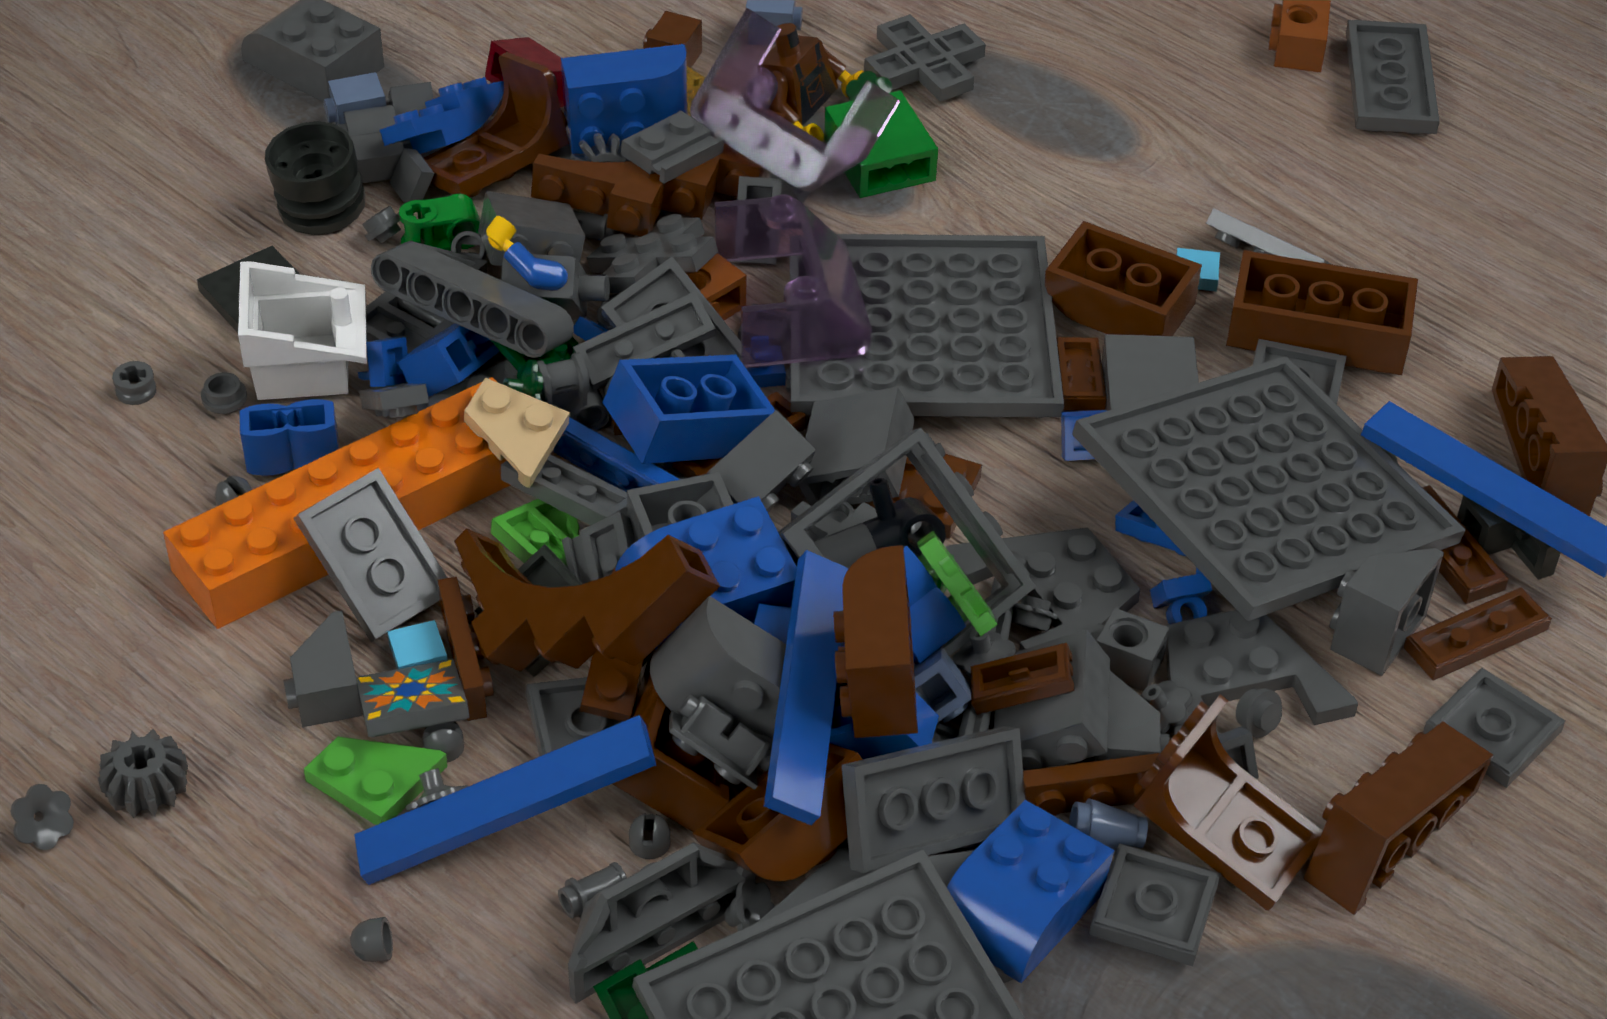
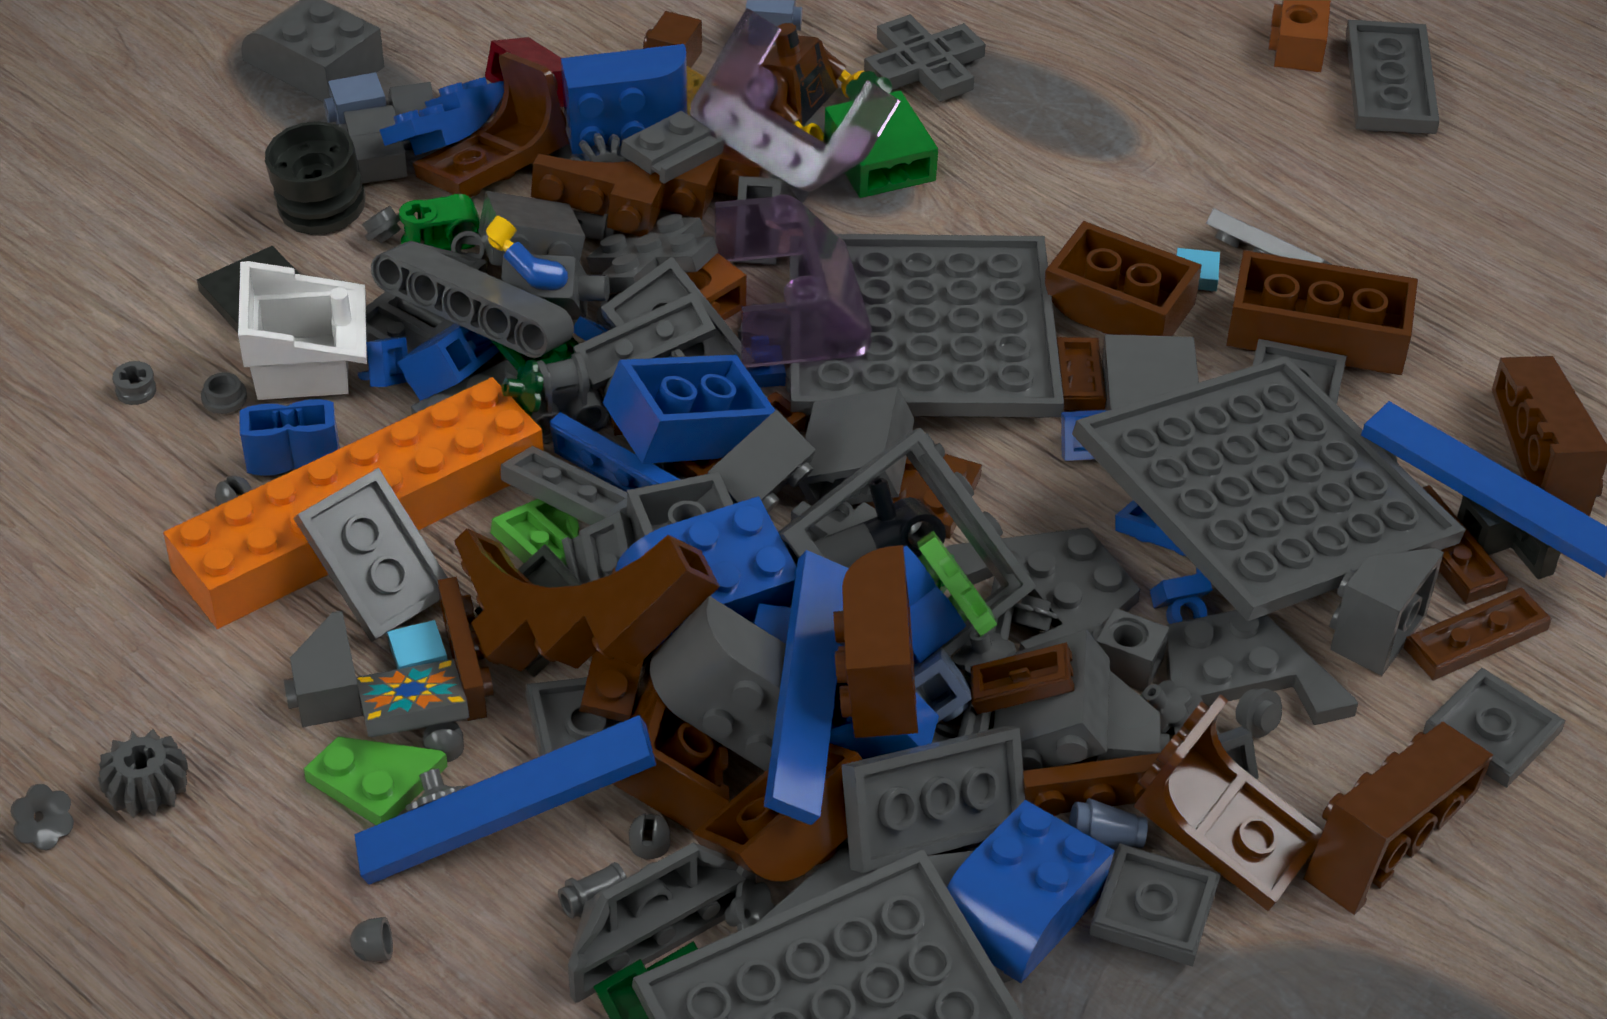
(395, 399): dark grey plate -> none
(411, 176): dark grey tile -> none
(516, 427): tan wing -> none
(702, 733): dark grey hinge -> none

